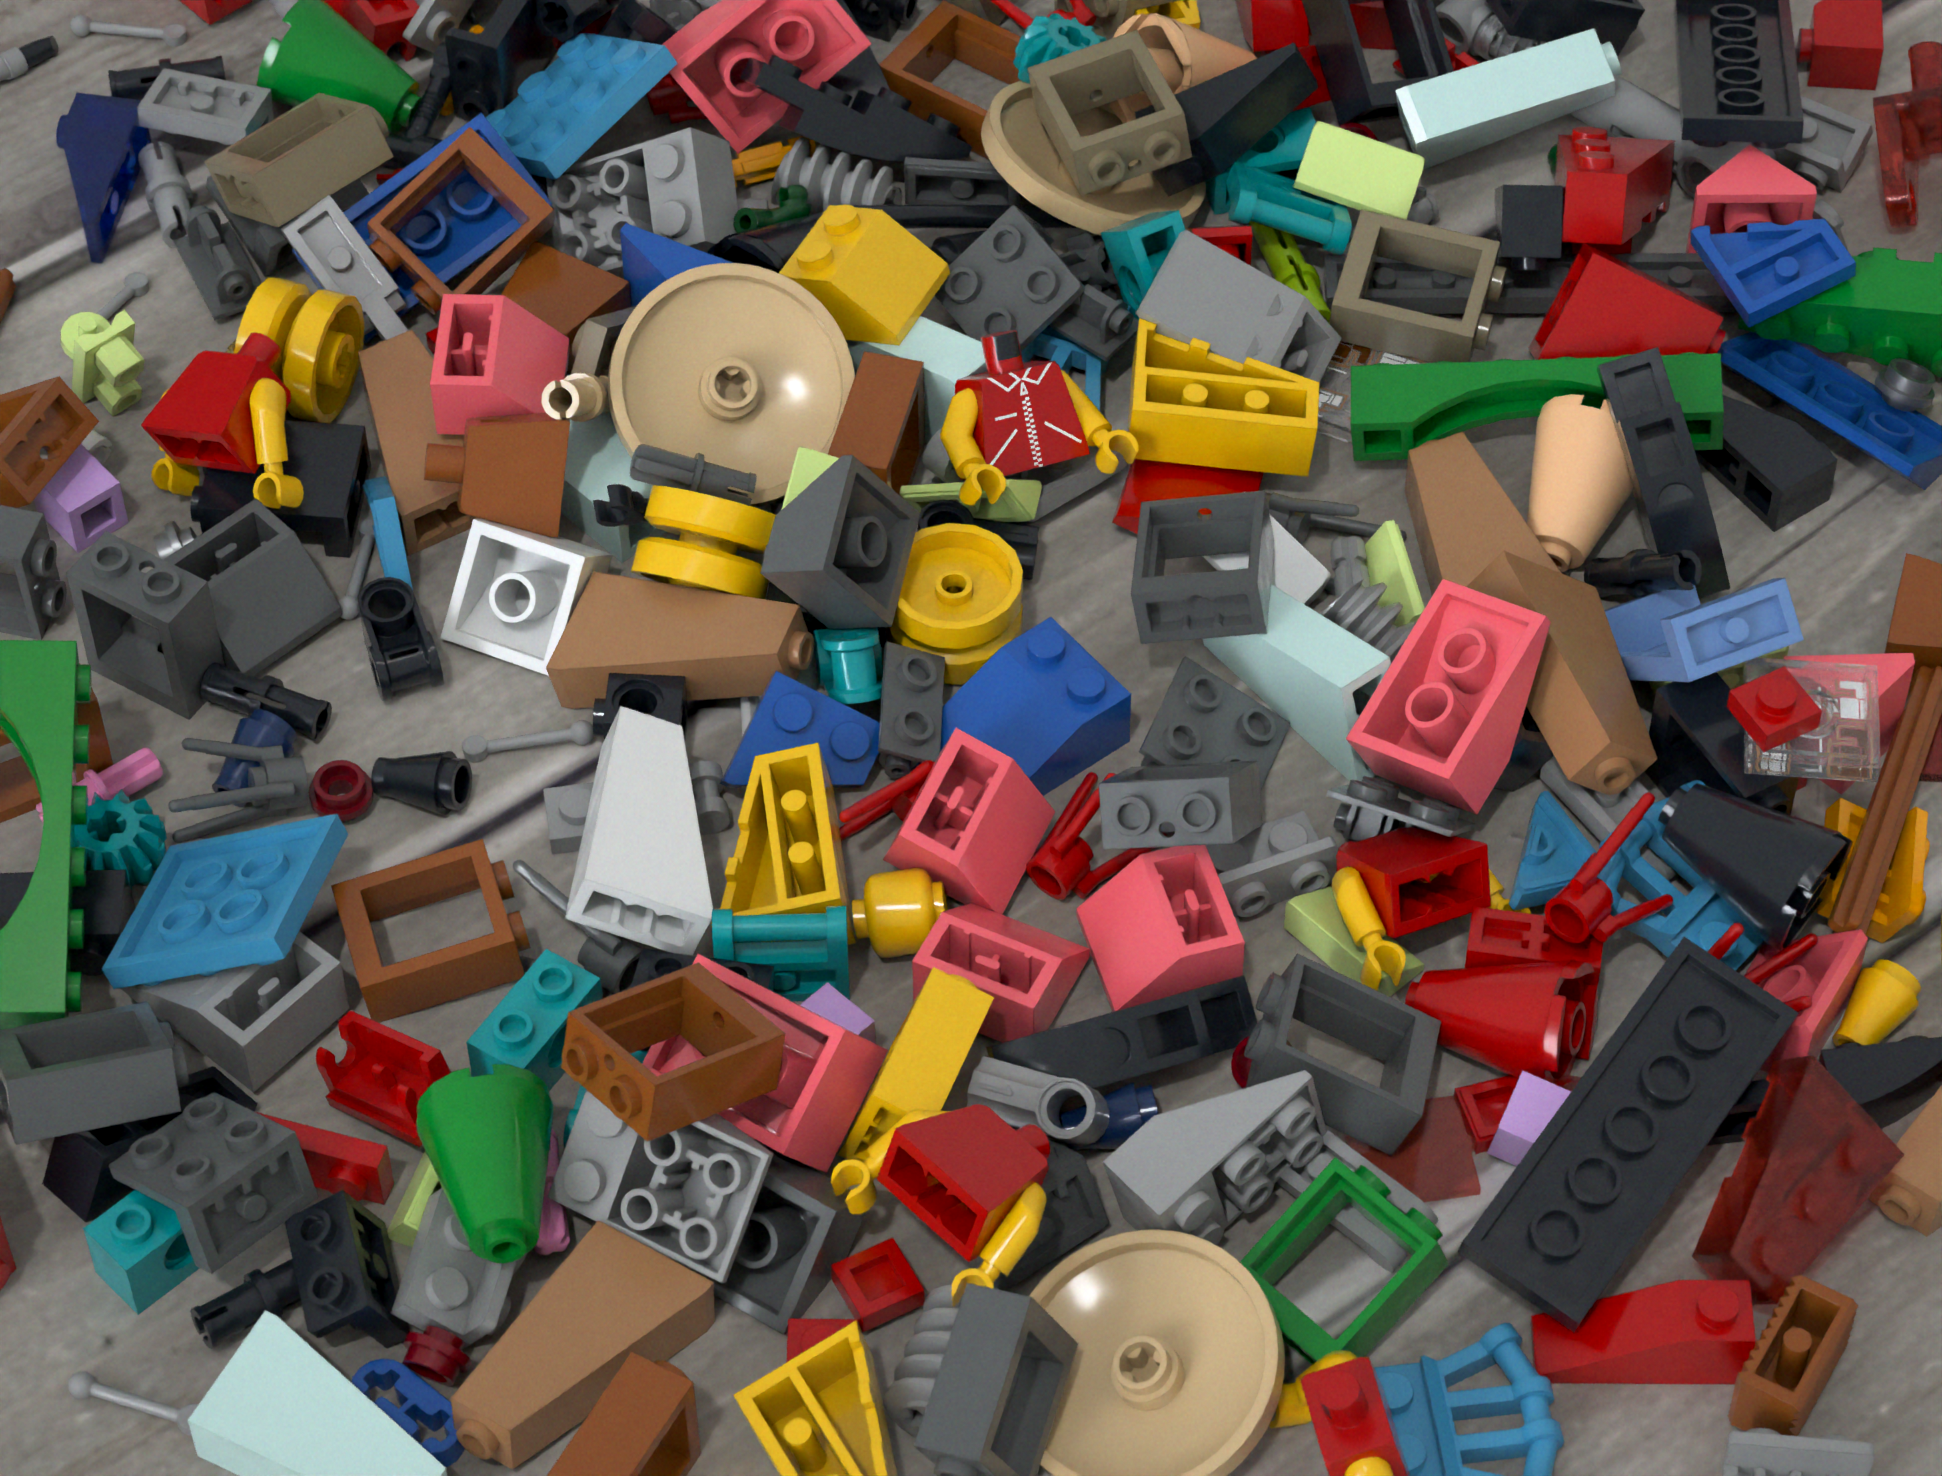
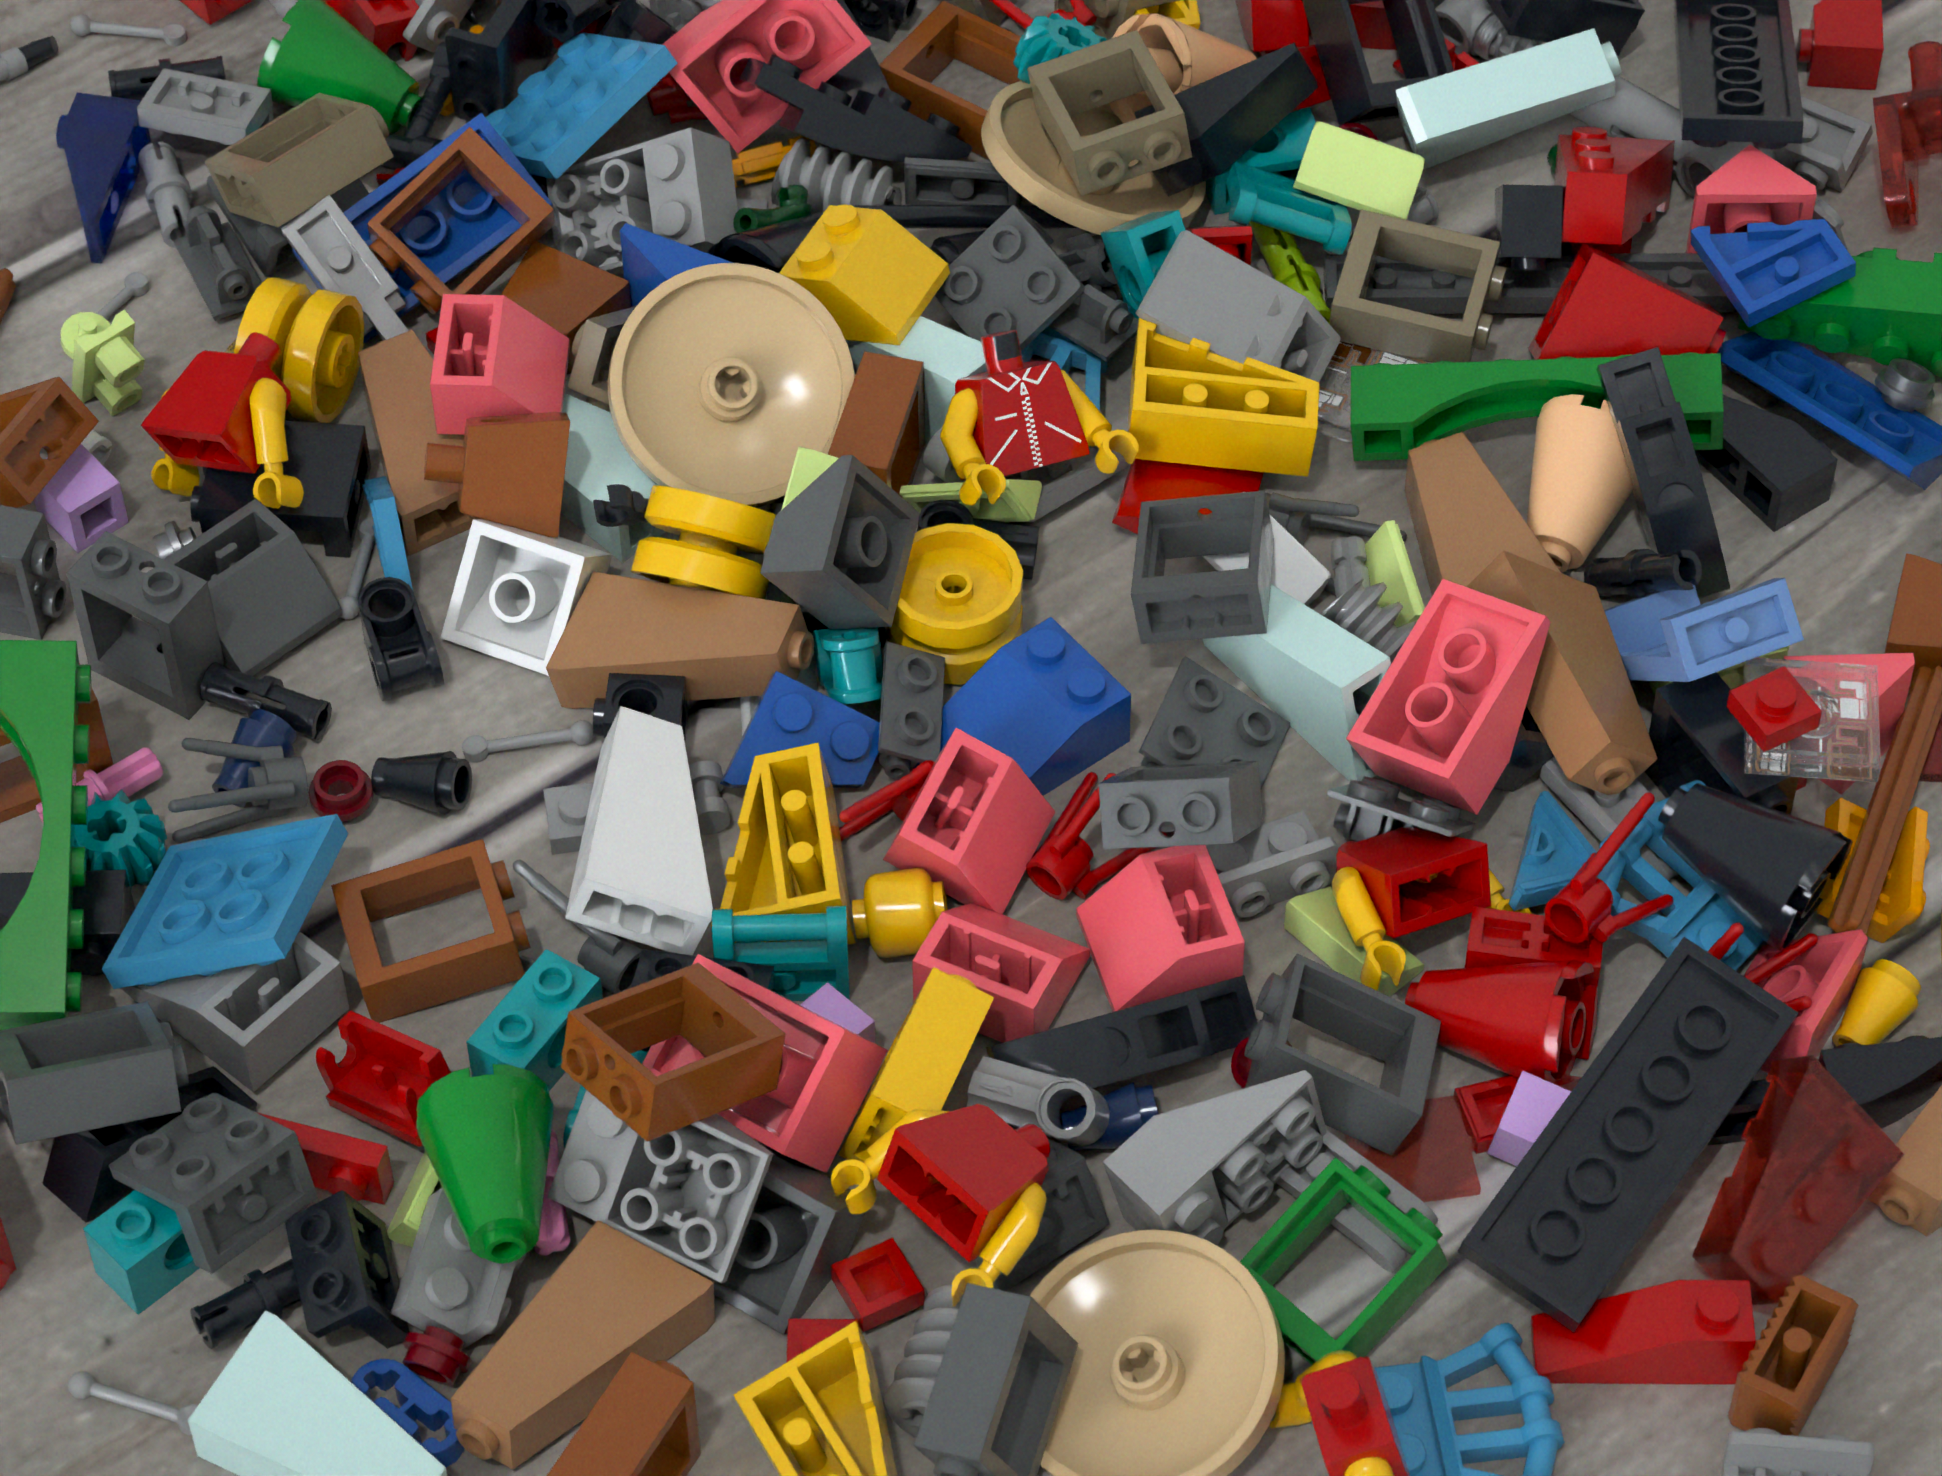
(577, 397): tan pin -> none
(694, 474): dark grey axle -> none

